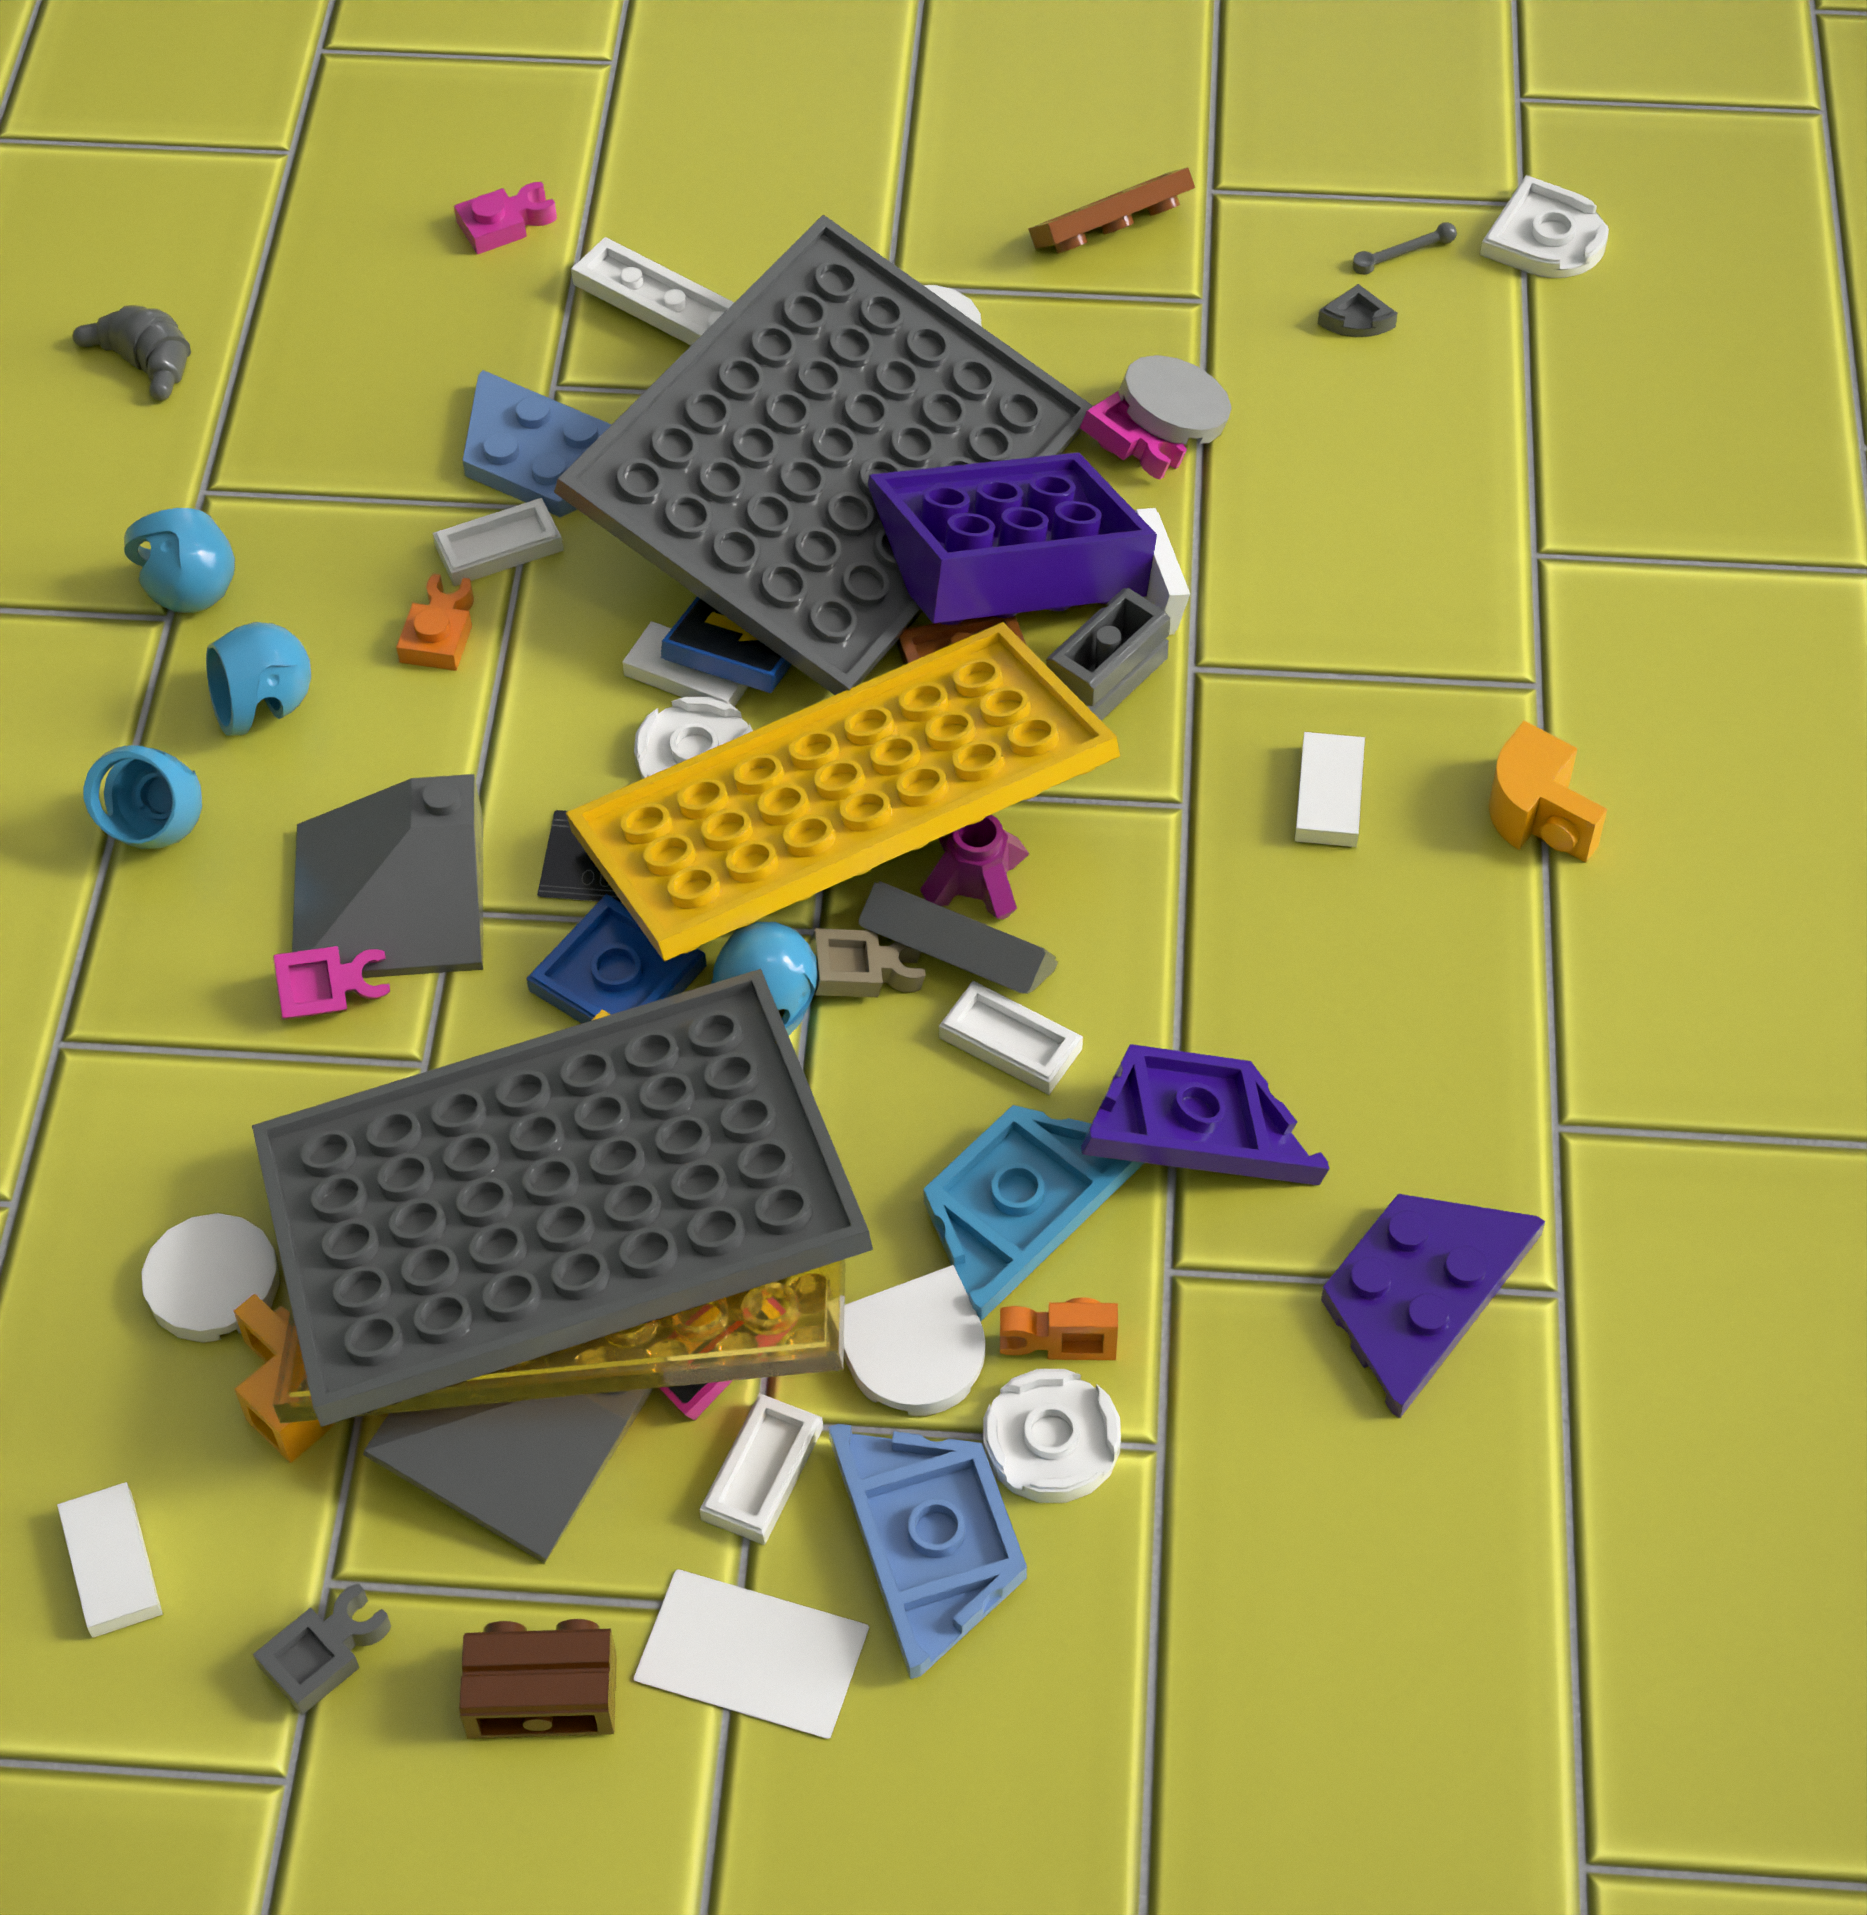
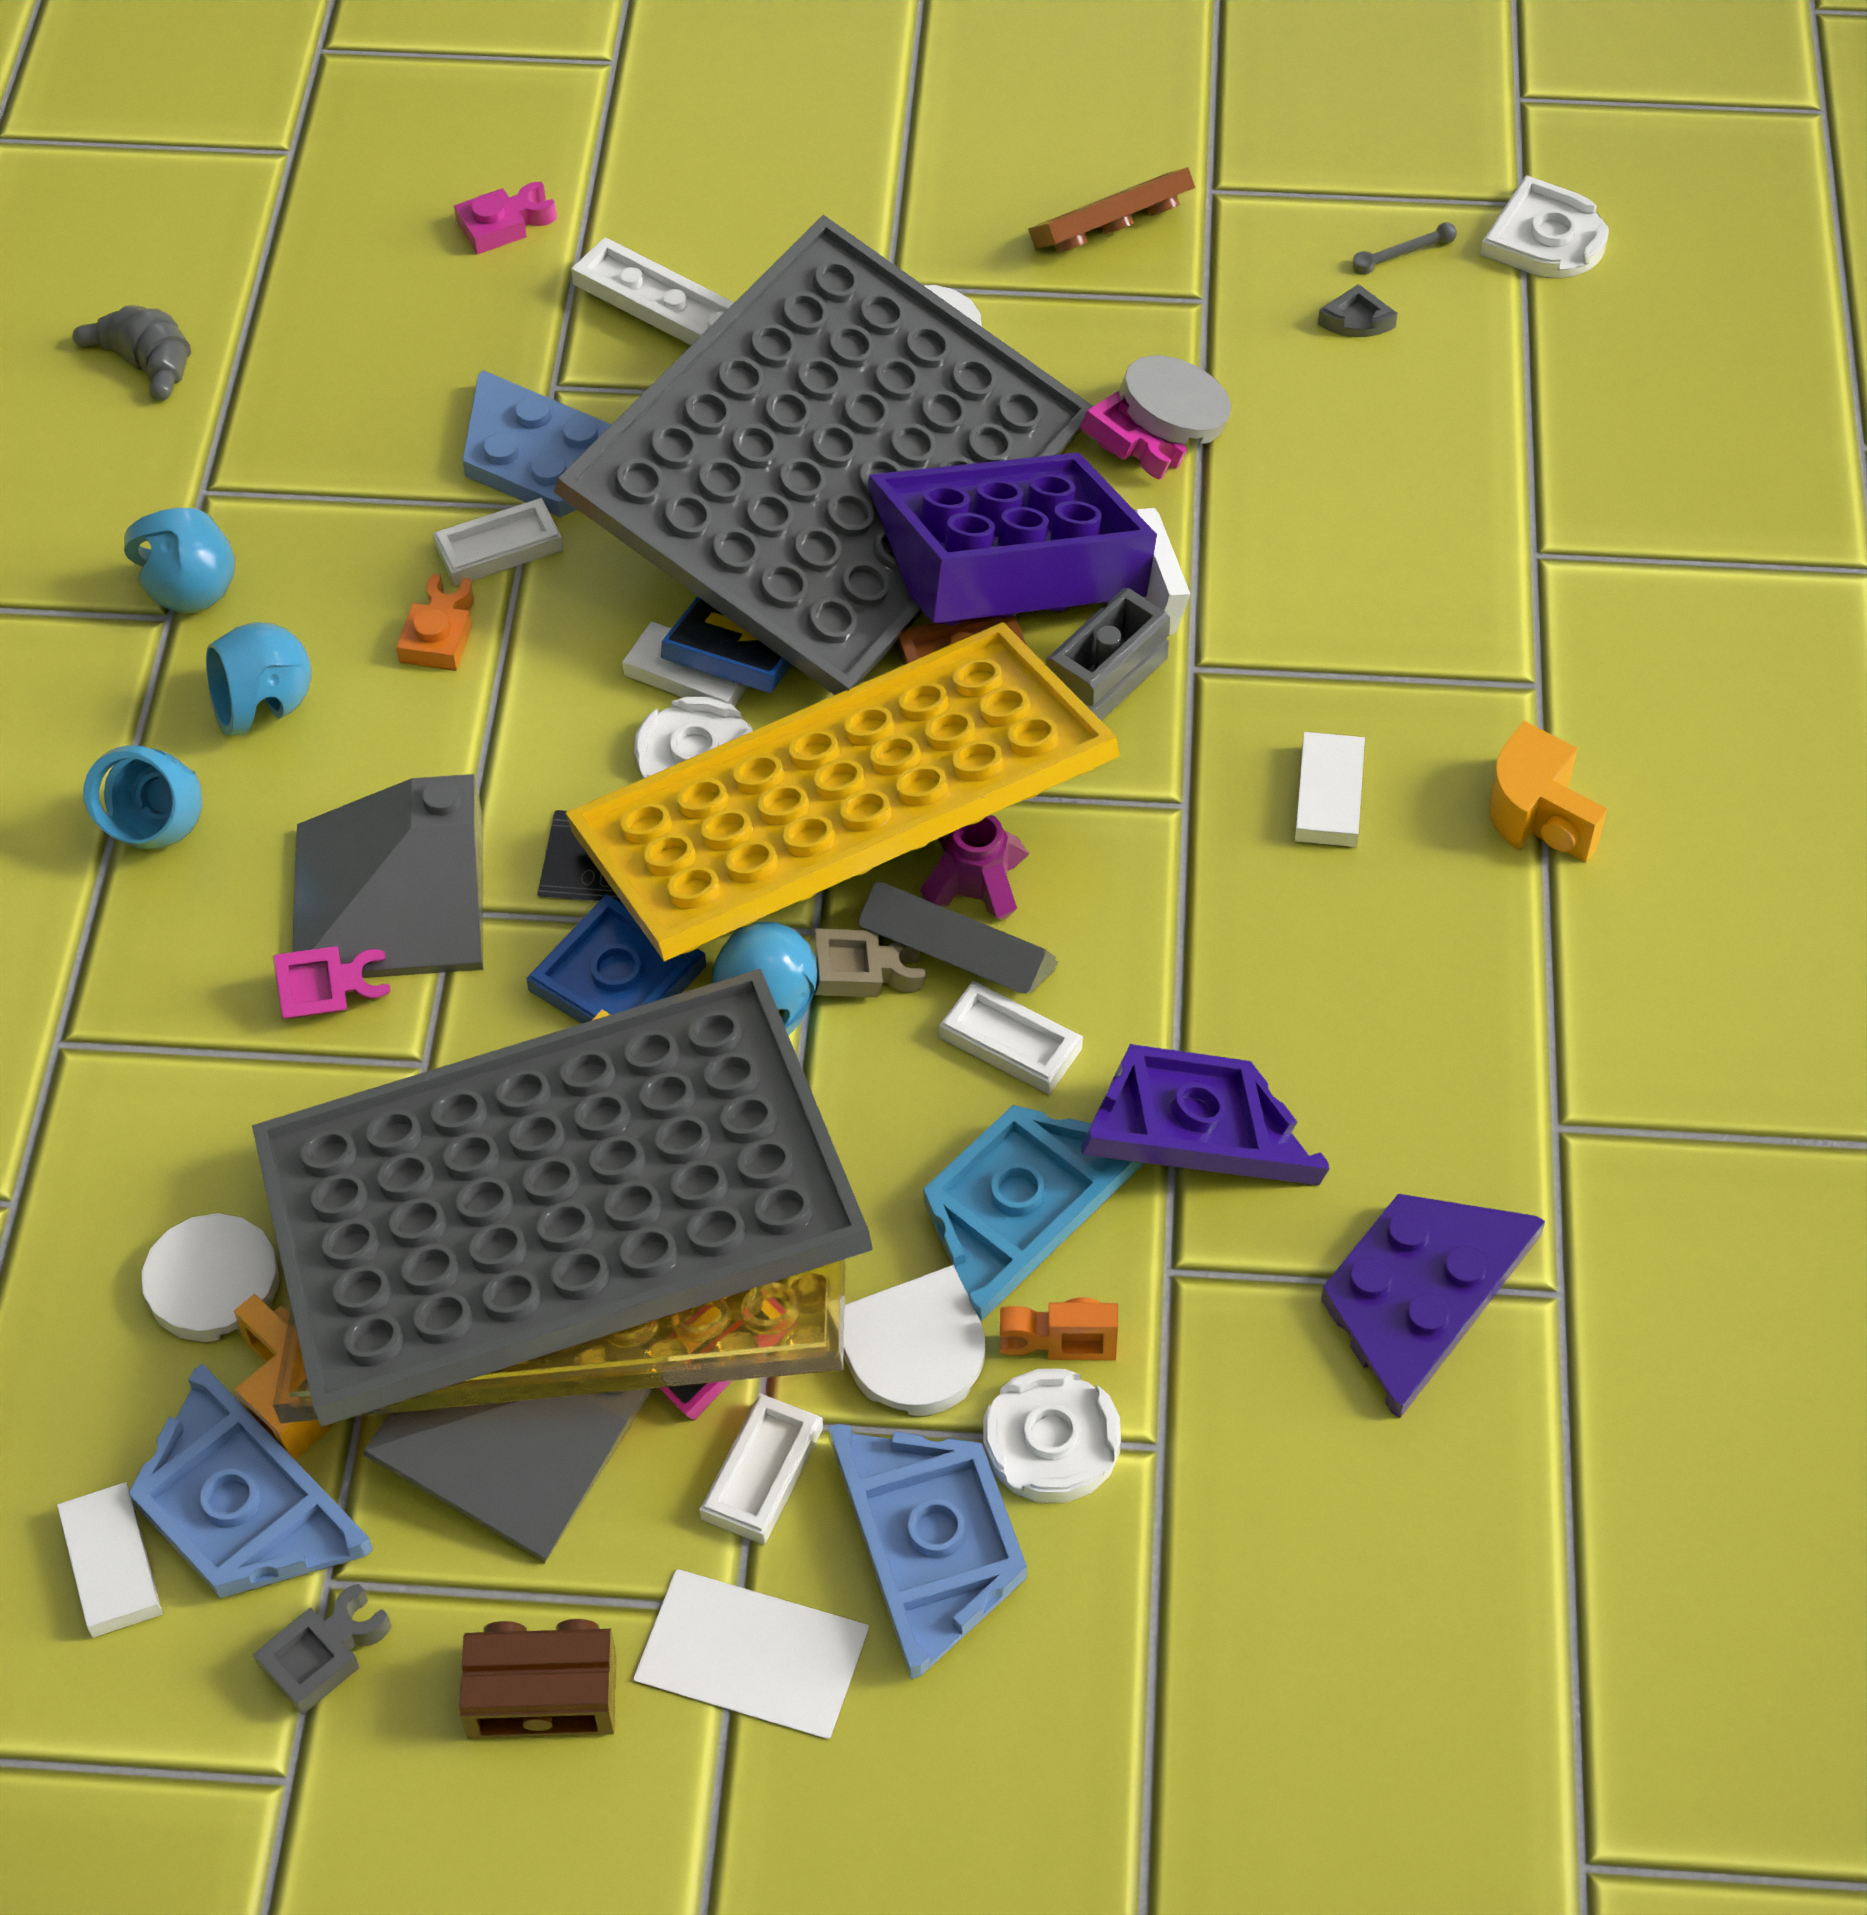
(238, 1498): none -> medium blue wing

